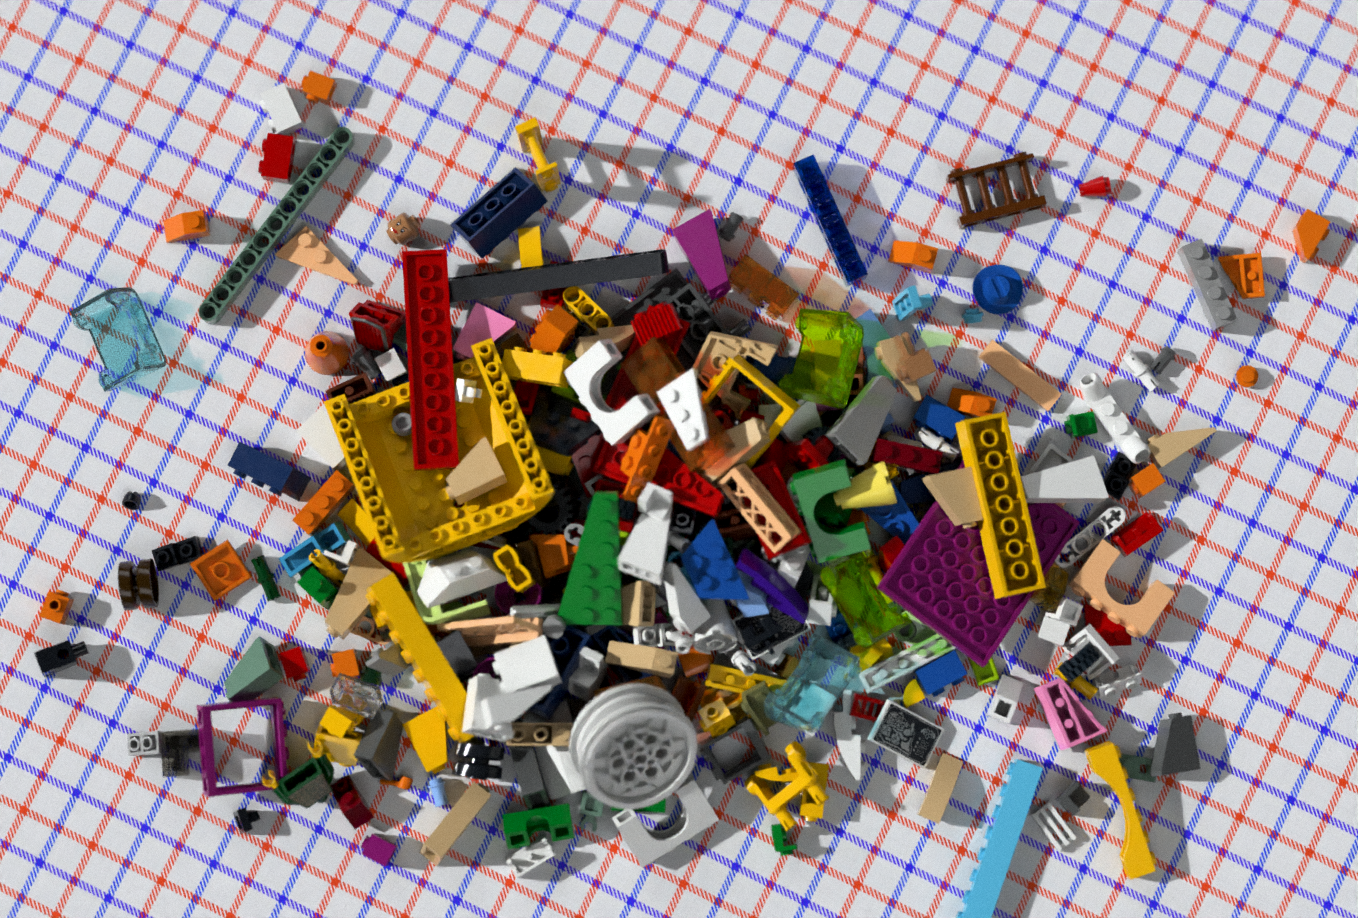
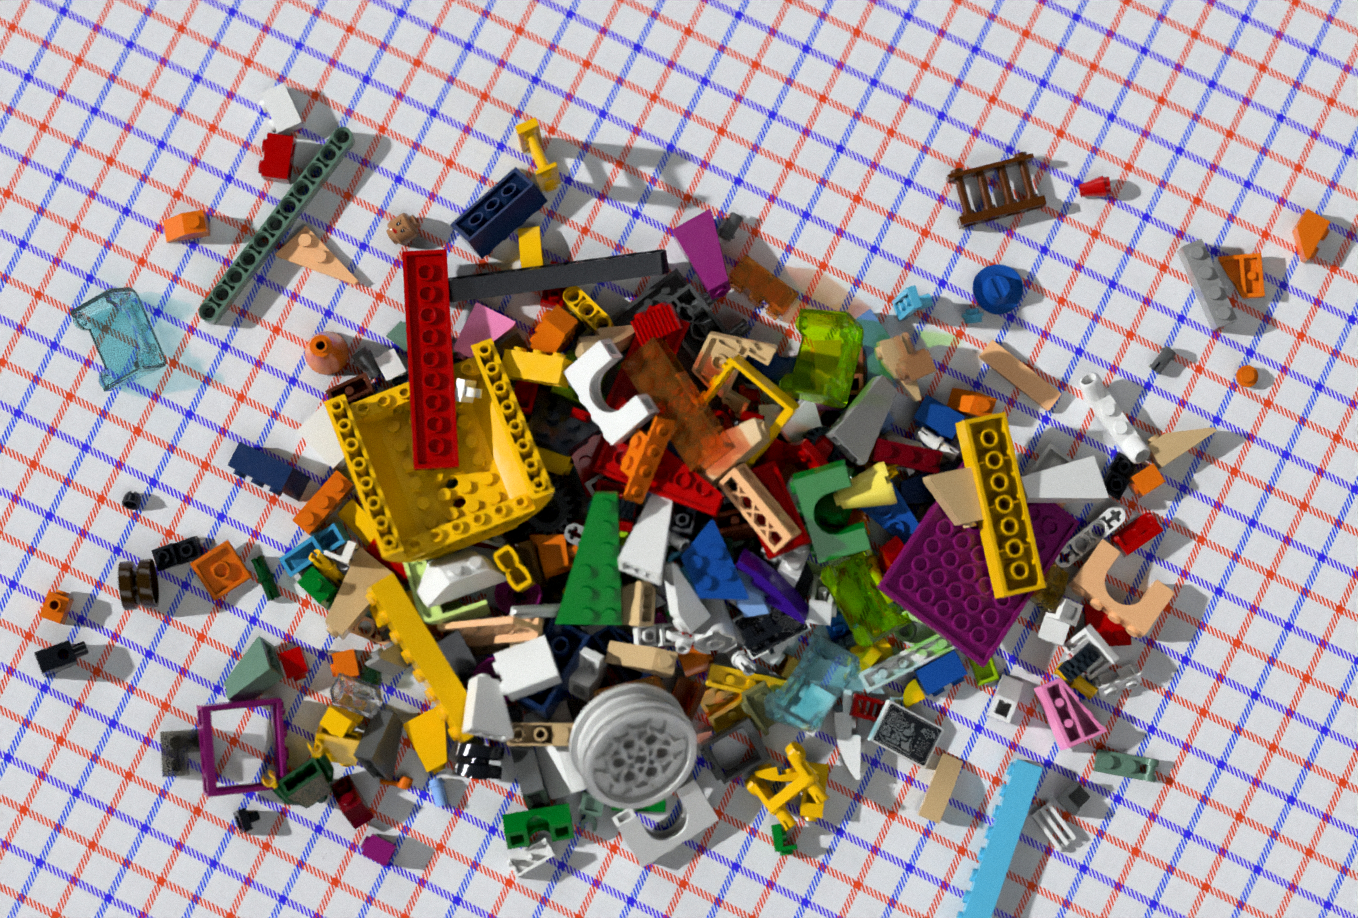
(144, 743): light grey slope -> none
(318, 87): orange brick -> none
(375, 325): red piece -> none
(402, 424): light grey tile -> none
(455, 823): tan slope -> none
(475, 474): tan slope -> none
(505, 708): white slope -> none
(554, 626): light grey tile -> none
(655, 501): white panel -> none
(684, 407): white wing -> none
(716, 718): yellow brick -> none
(829, 220): clear blue brick -> none
(913, 255): orange slope -> none
(1080, 424): green bracket -> none
(1134, 853): yellow arch -> none
(1141, 370): white pin -> none
(1175, 746): dark grey slope -> none

